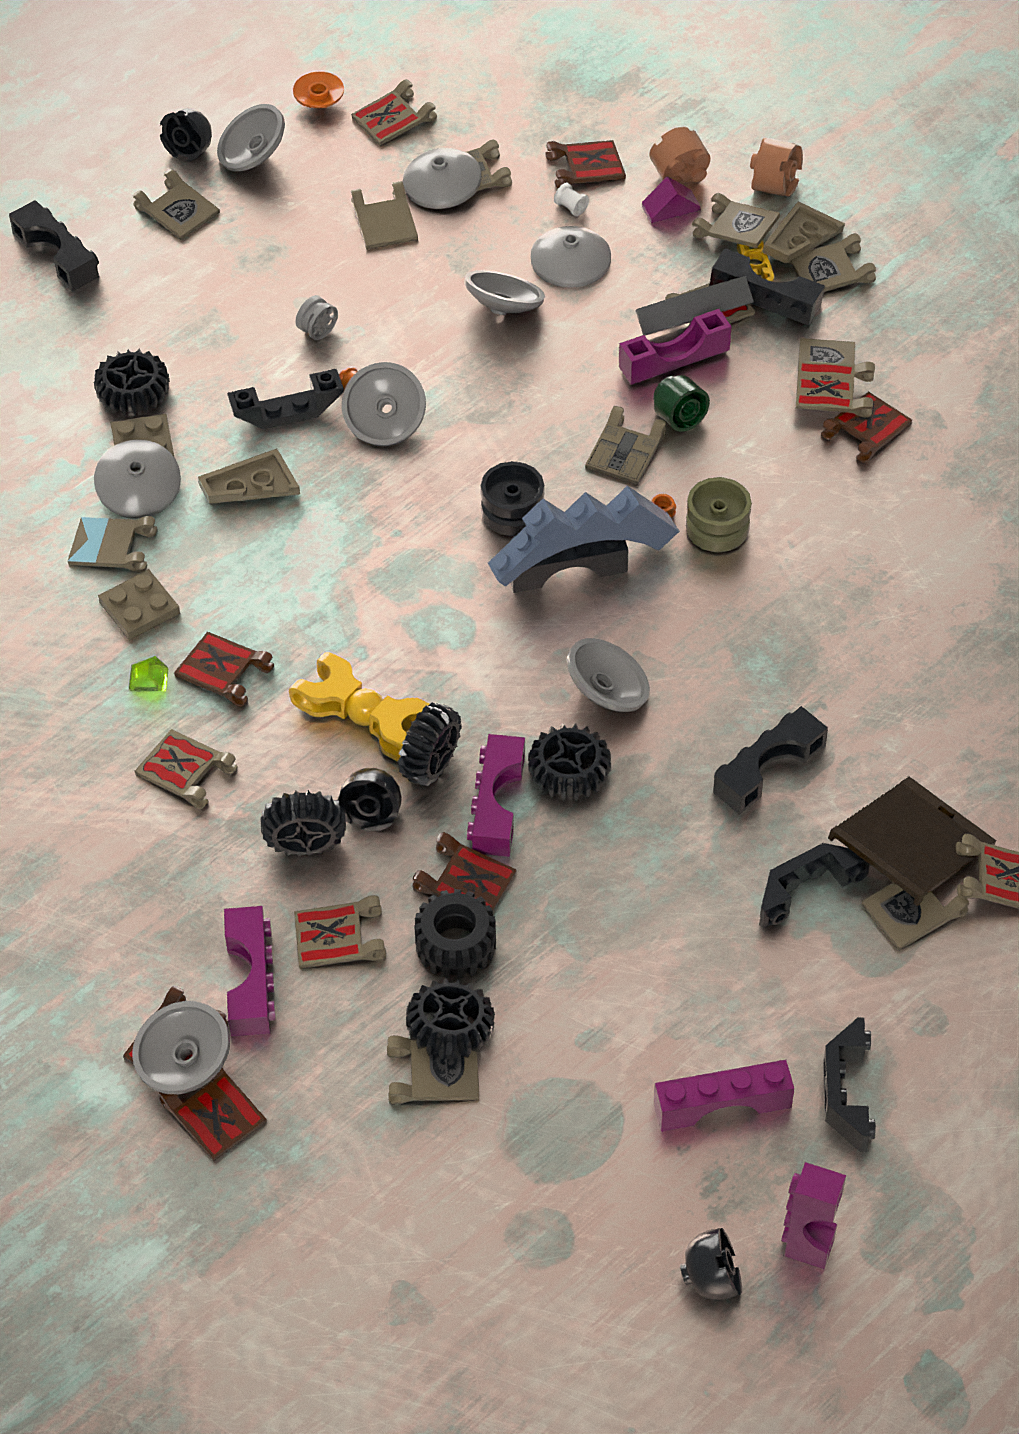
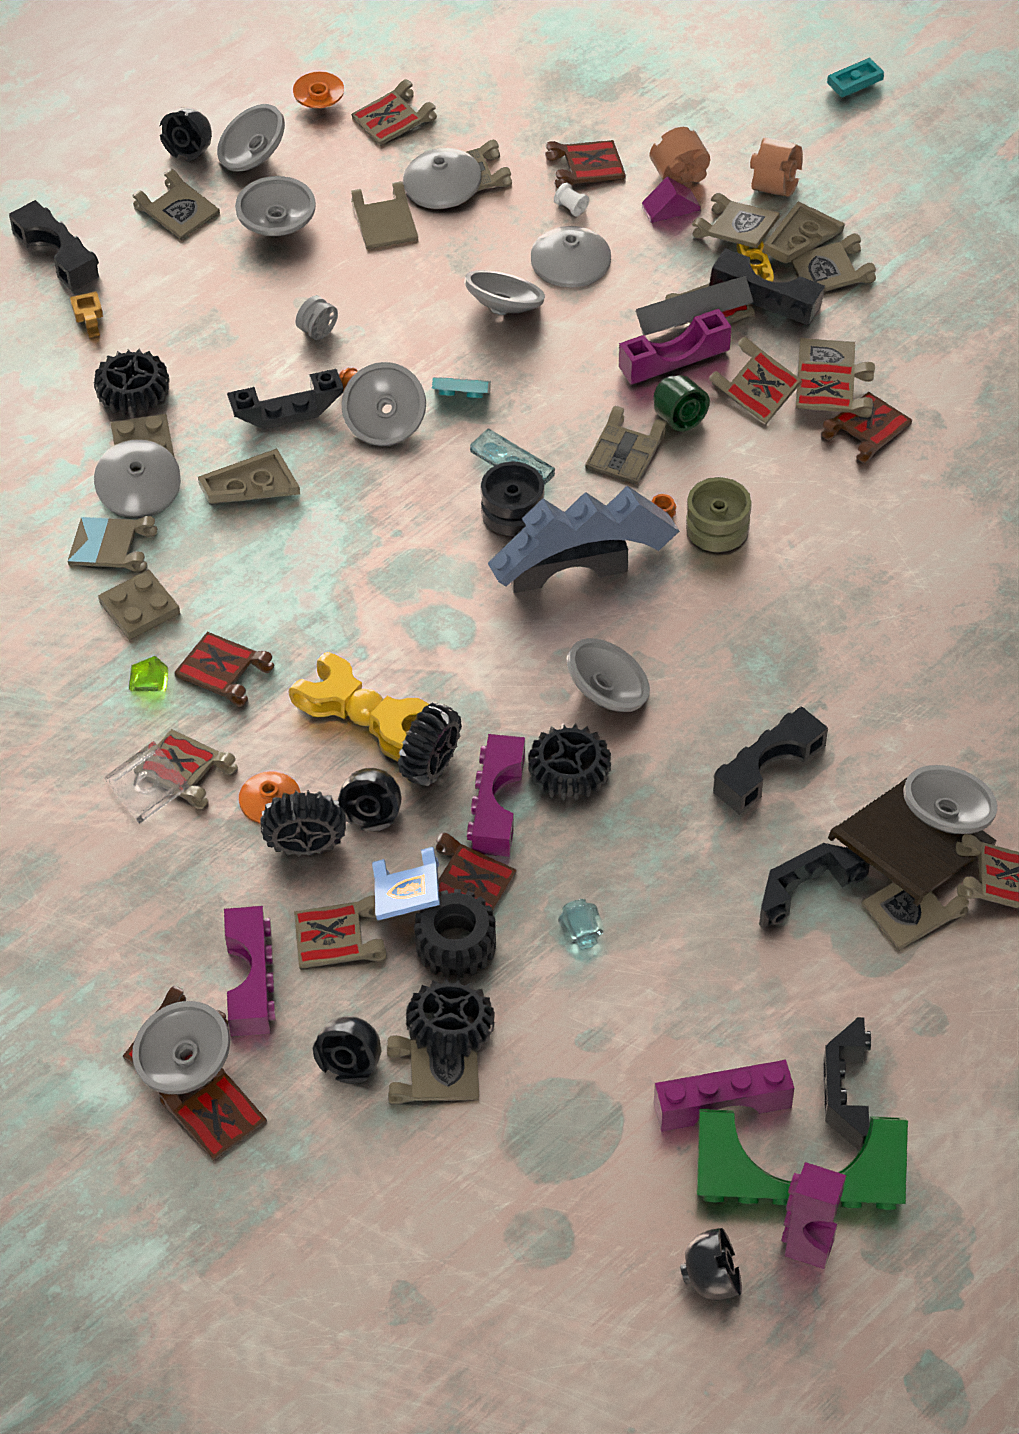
(87, 309): none -> pearl gold plate
(146, 782): none -> clear tile
(253, 796): none -> orange dish
(275, 205): none -> light grey dish
(348, 1049): none -> black cylinder
(407, 889): none -> light blue flag
(473, 388): none -> teal plate
(497, 449): none -> clear light blue plate
(580, 924): none -> clear light blue head
(760, 385): none -> flag
(855, 77): none -> teal plate
(871, 1177): none -> green arch
(950, 799): none -> light grey dish

